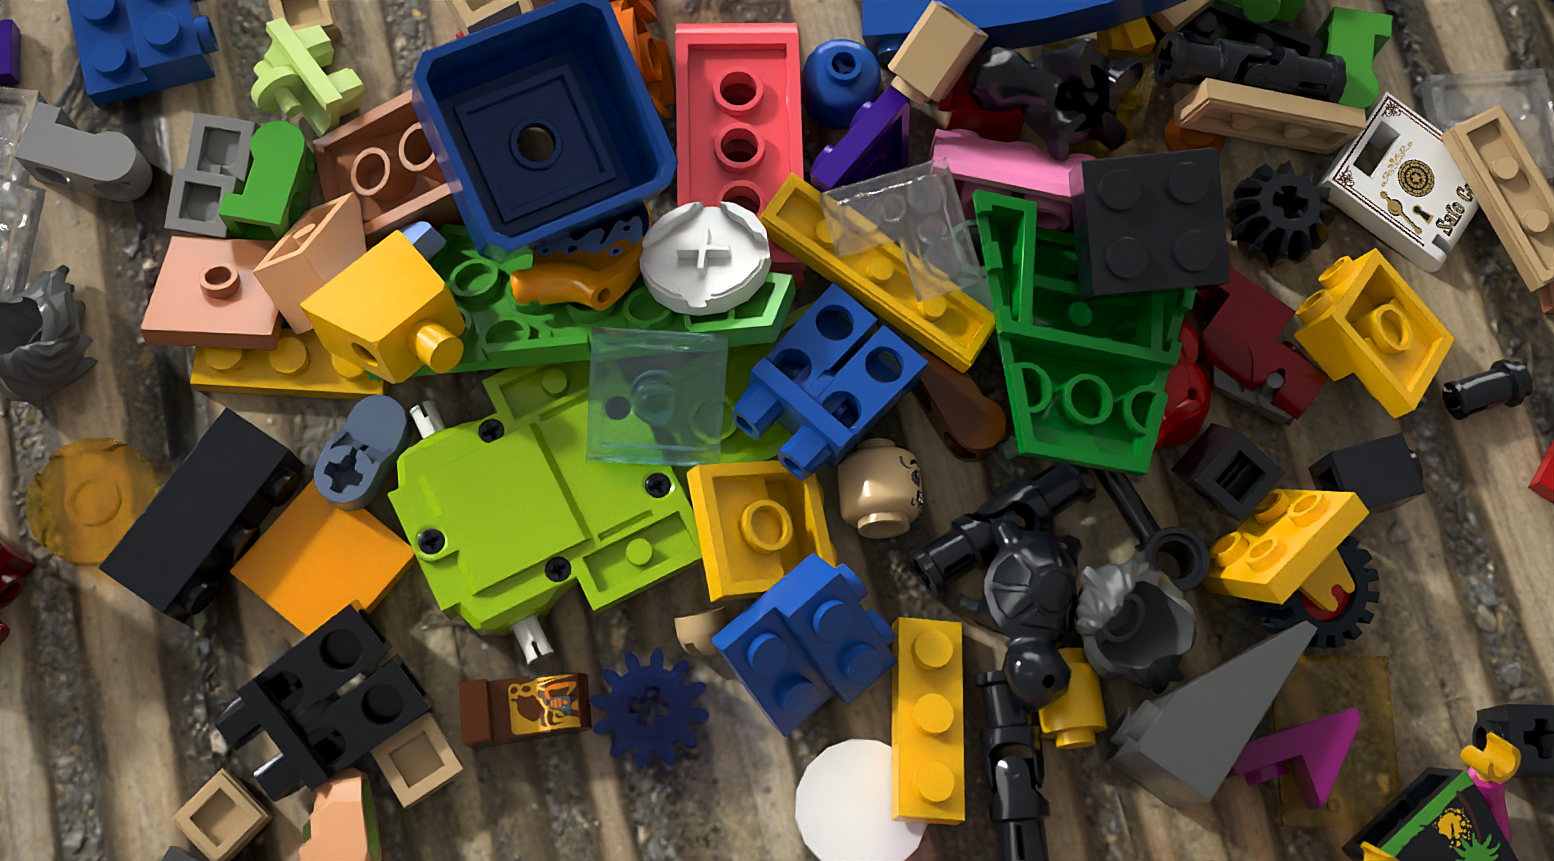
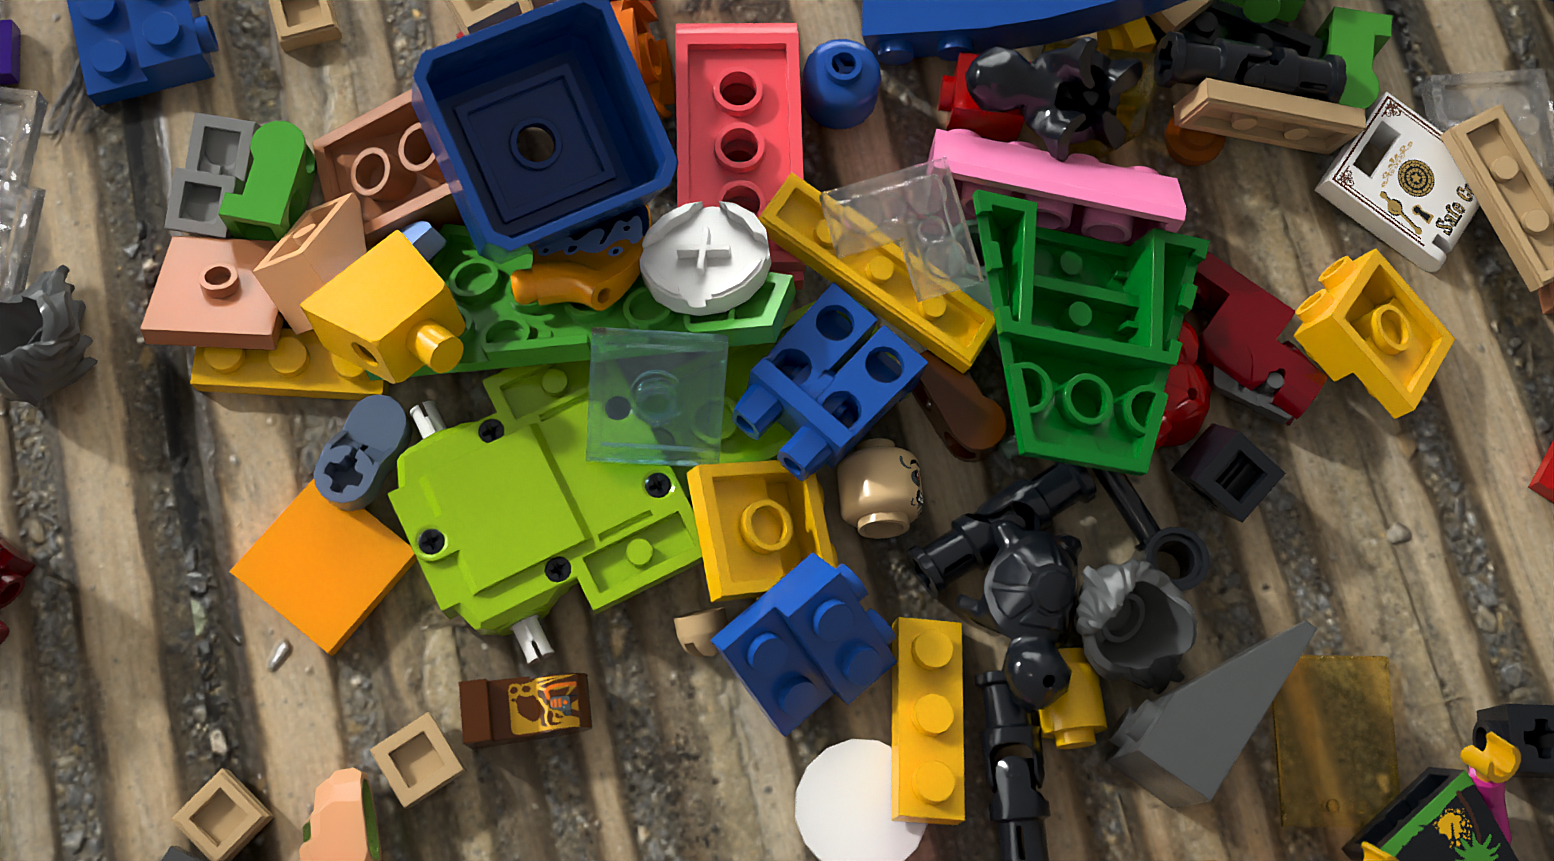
(81, 161): light grey leg -> none
(90, 498): clear yellow tile -> none
(204, 517): black brick -> none
(295, 82): yellowish green hips -> none
(306, 715): black hips -> none
(632, 690): clear blue gear -> none
(871, 148): dark purple plate -> none
(935, 54): tan brick -> none
(1149, 224): black brick -> none
(1280, 214): black gear -> none
(1299, 564): yellow plate -> none
(1313, 751): magenta slope -> none
(1378, 471): black brick -> none
(1502, 384): black pin -> none

